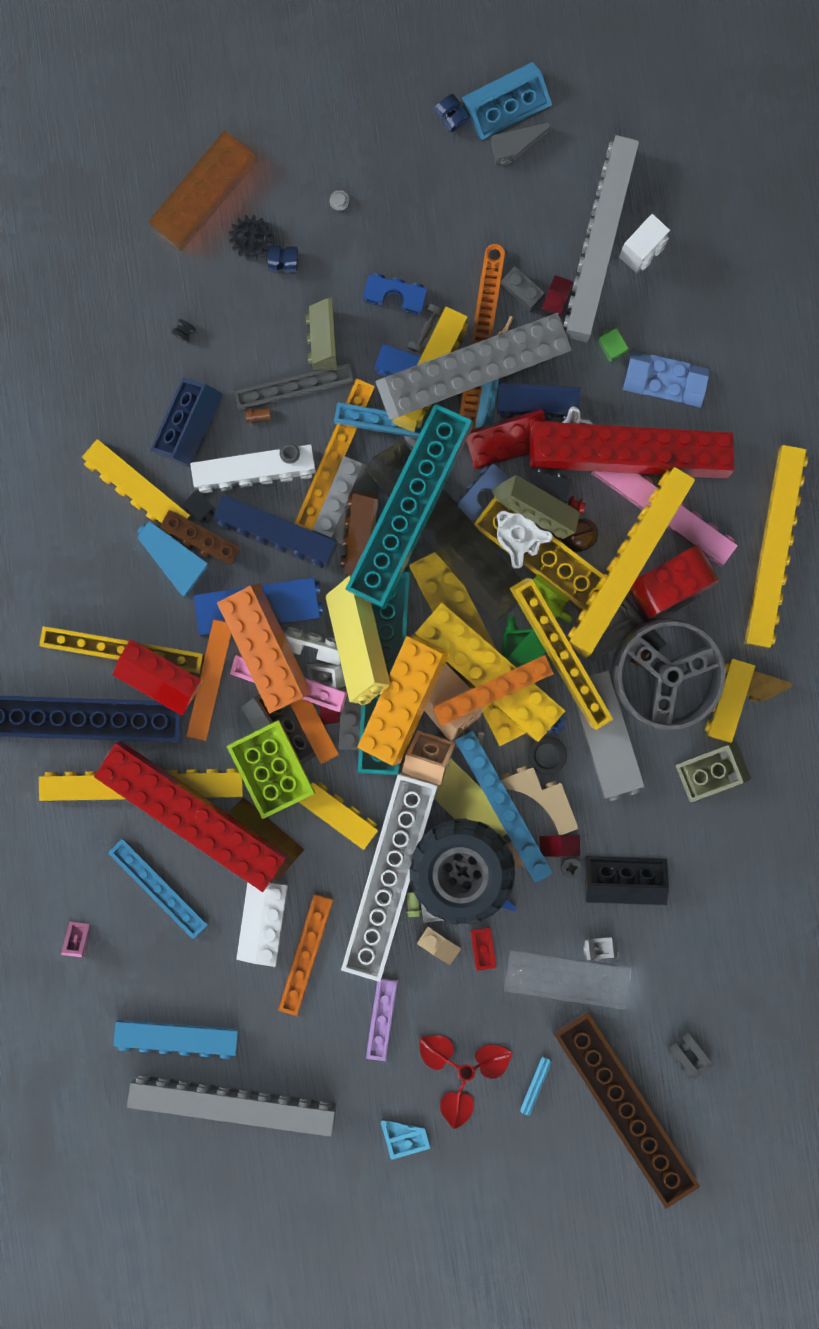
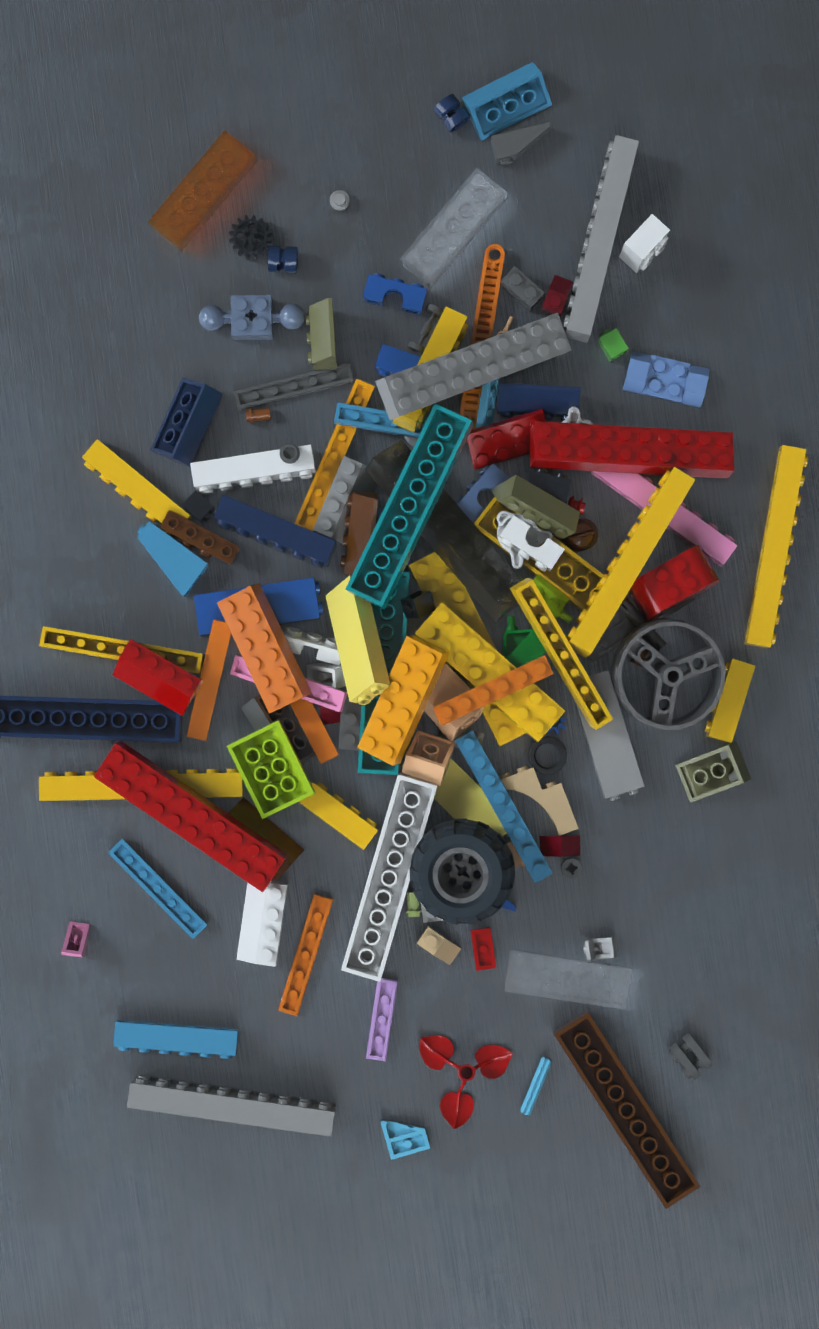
(183, 330): black wheel -> none
(261, 327): none -> sand blue brick
(418, 604): none -> black brick
(453, 228): none -> clear brick
(515, 535): none -> white arch
(626, 880): black slope -> none
(765, 687): pearl gold slope -> none

